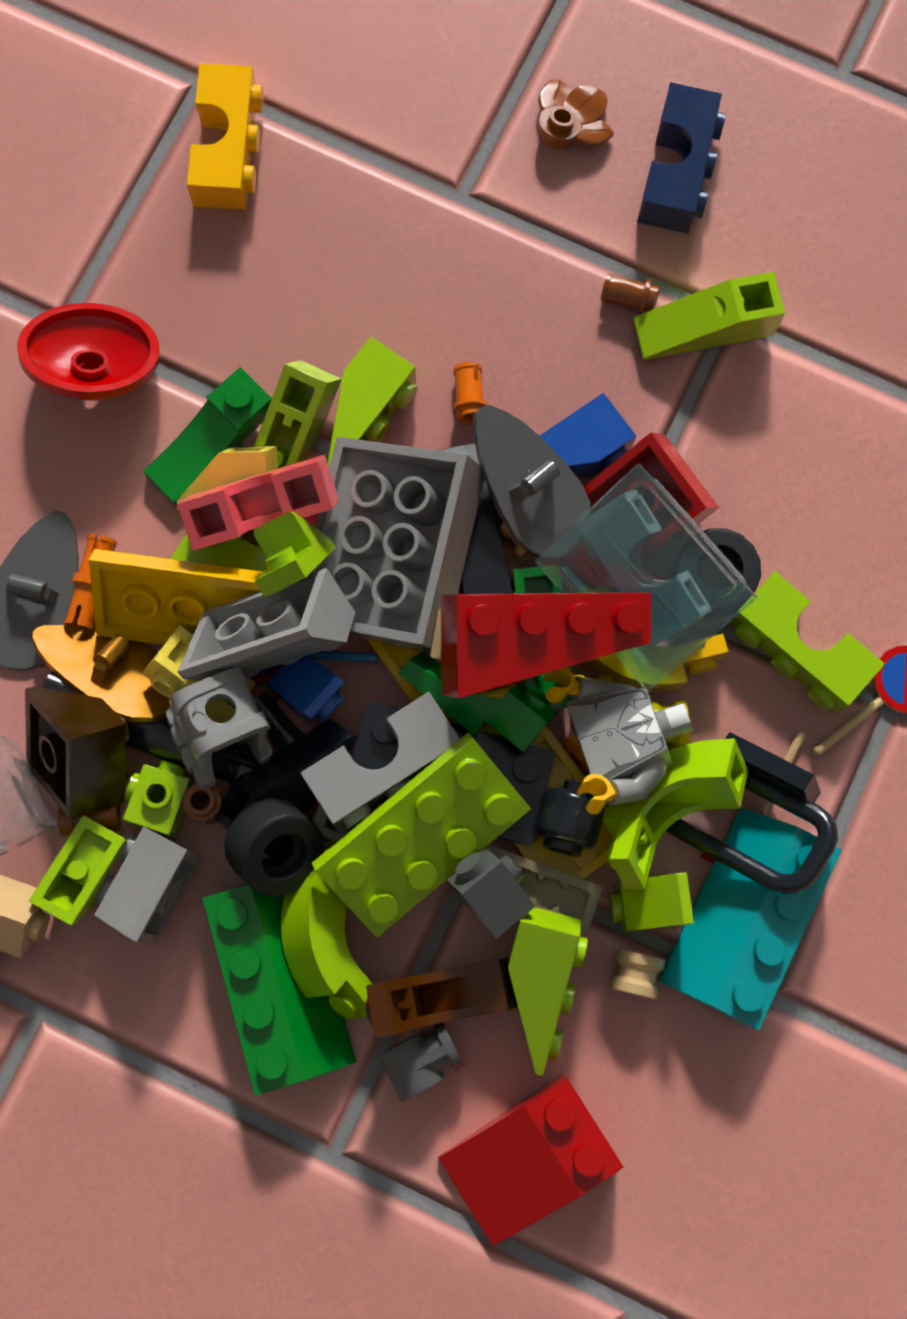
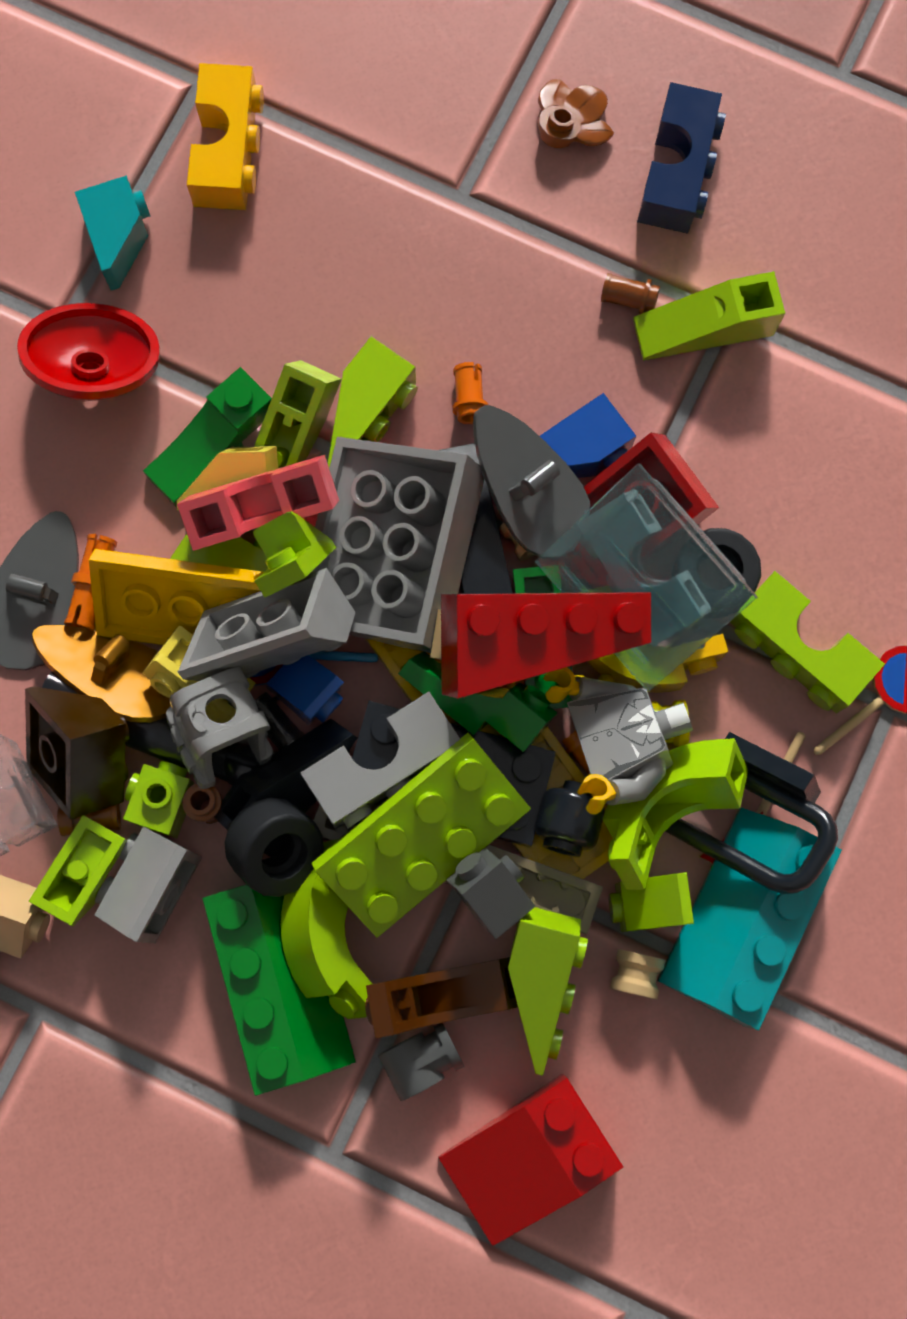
(114, 226): none -> teal slope

